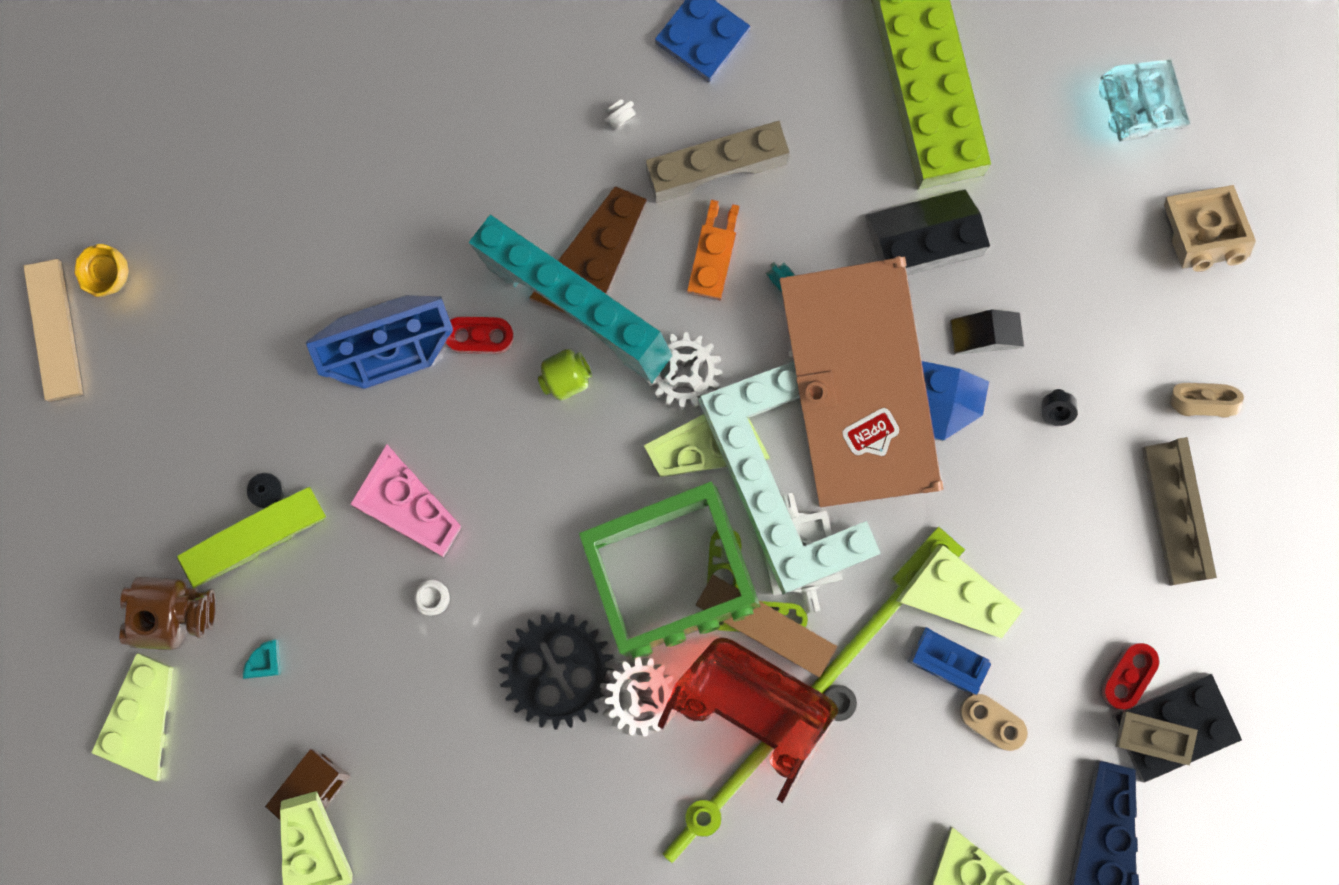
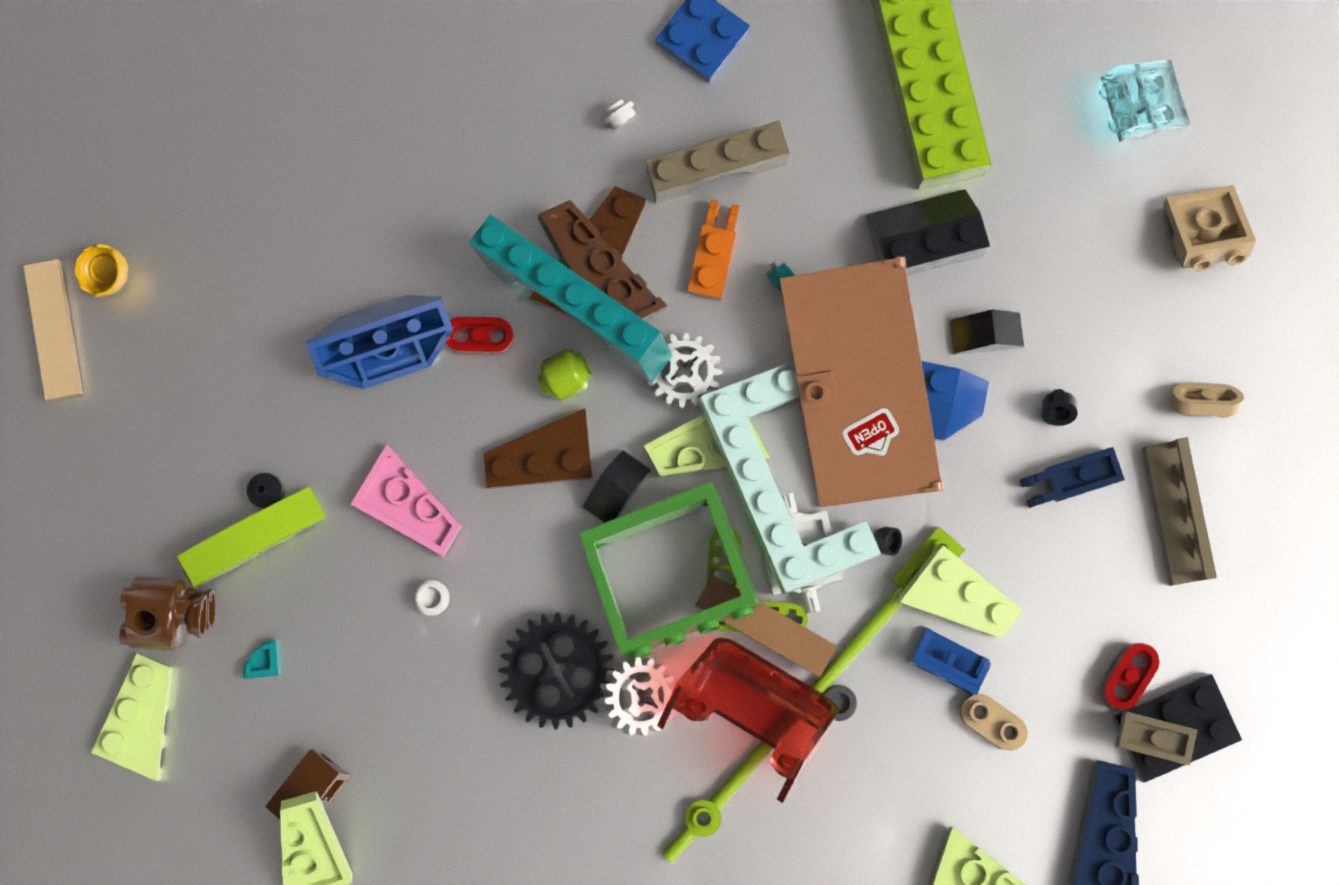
(543, 456): none -> reddish brown wing
(590, 257): none -> reddish brown wing
(616, 487): none -> black slope
(888, 540): none -> black hinge
(1076, 476): none -> dark blue hinge

